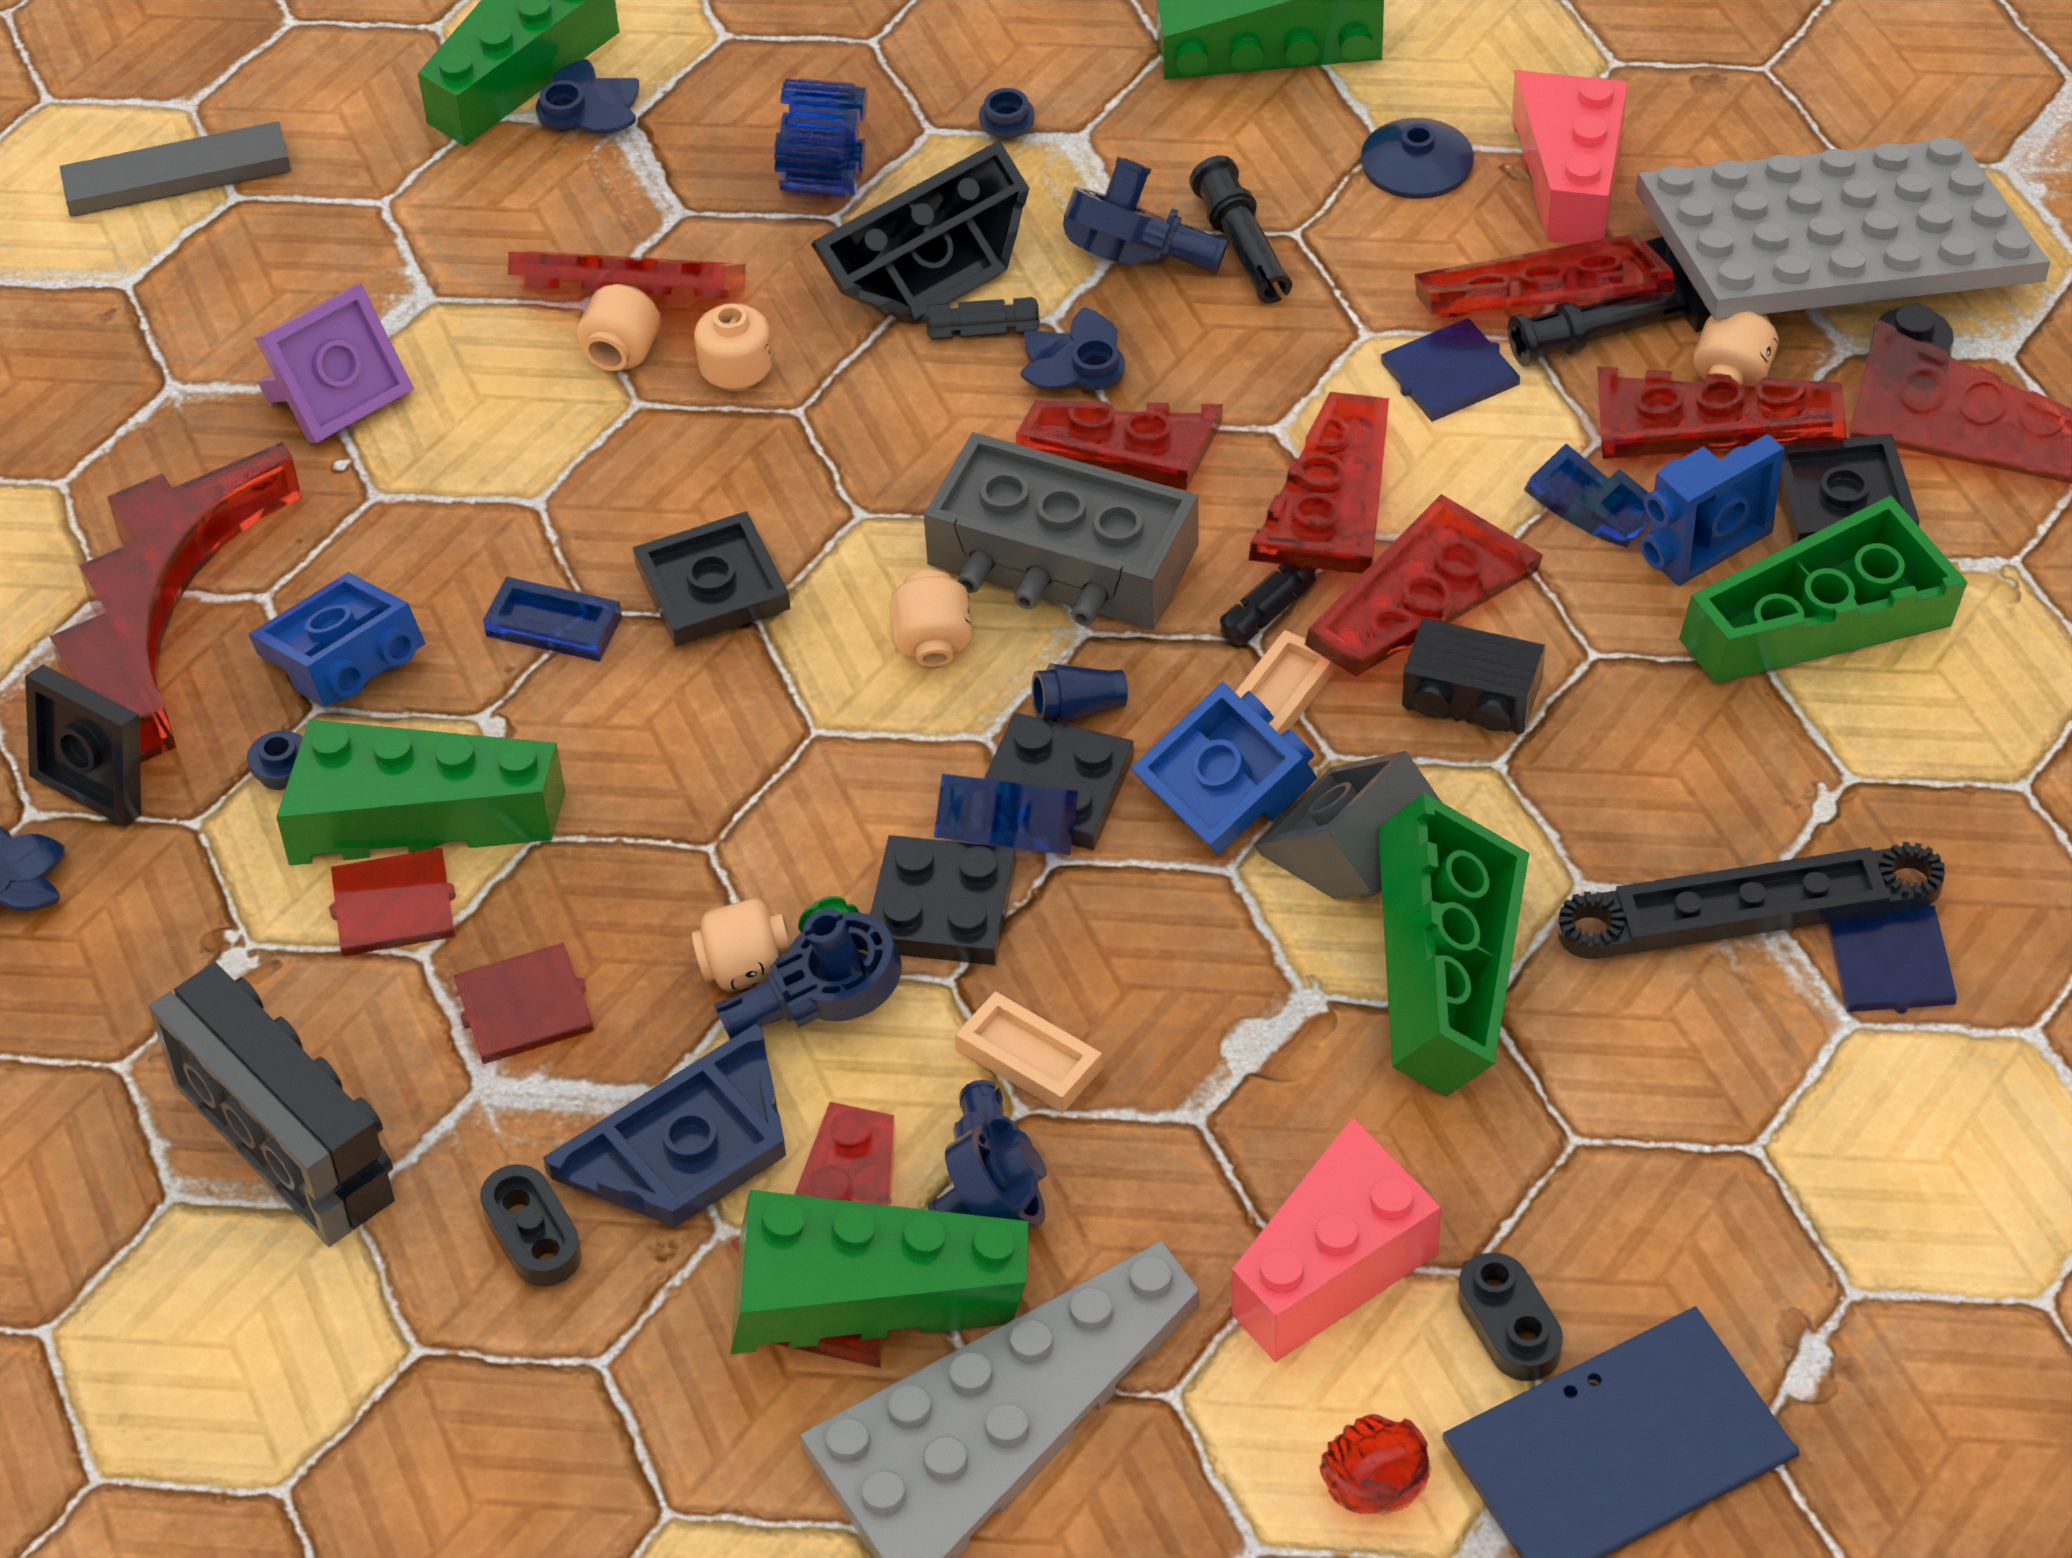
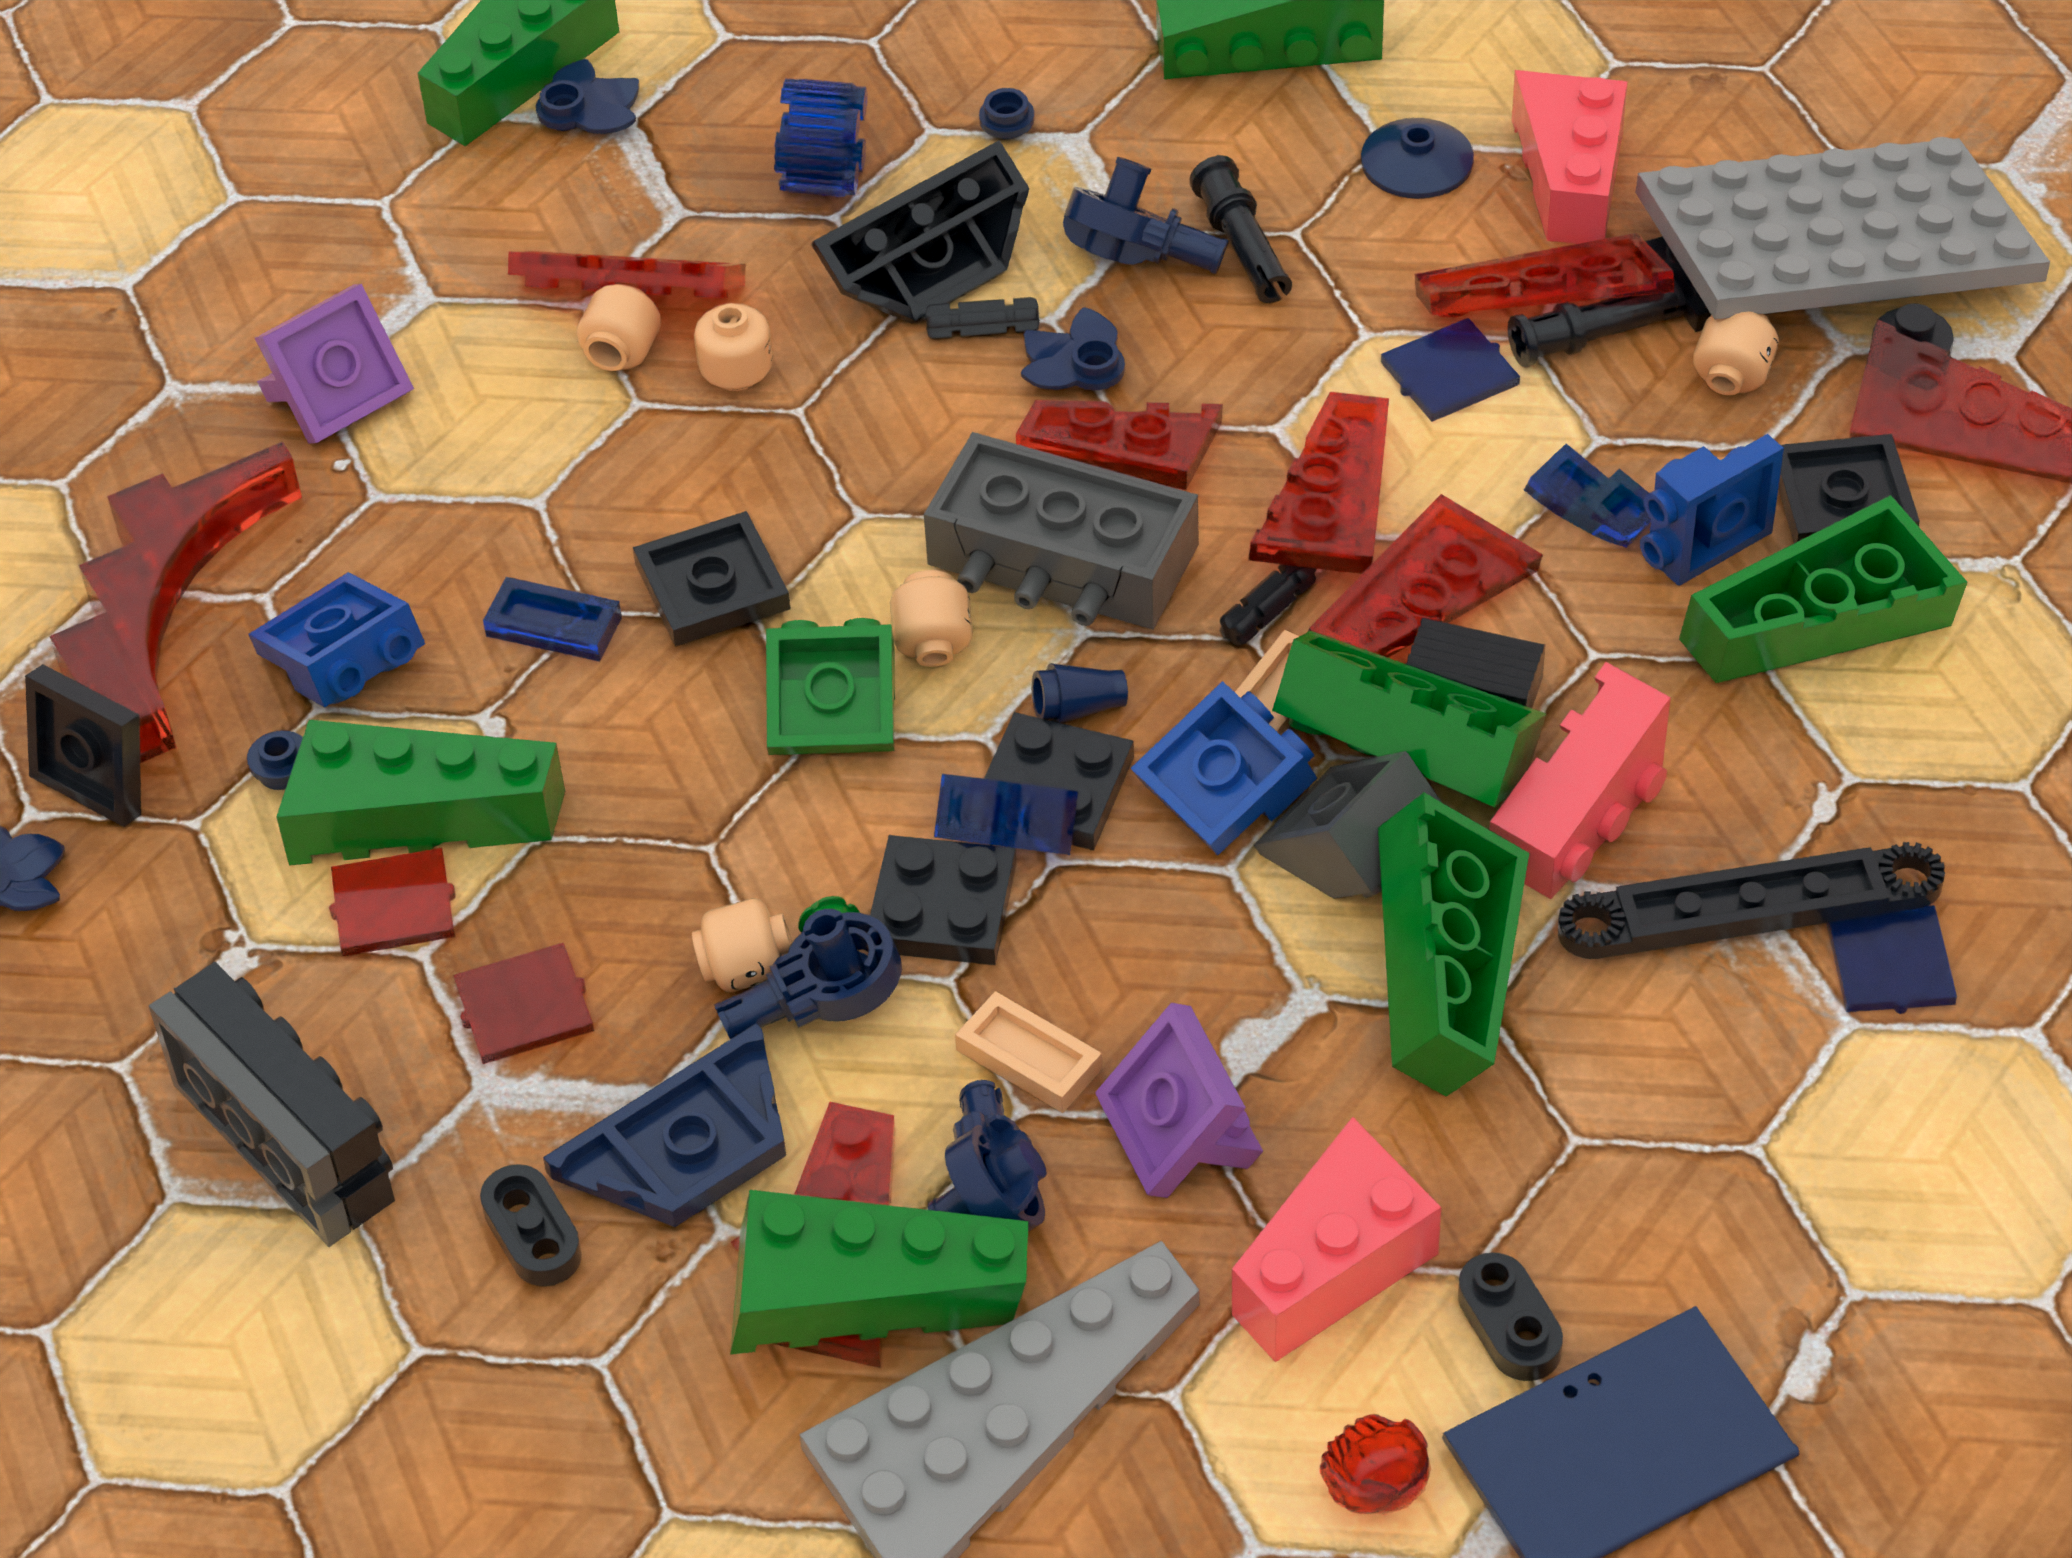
(174, 168): dark grey tile -> none
(830, 687): none -> green plate
(1176, 1105): none -> medium lavender bracket
(1389, 707): none -> green wedge
(1590, 783): none -> coral wedge
(1719, 414): clear red wing -> none

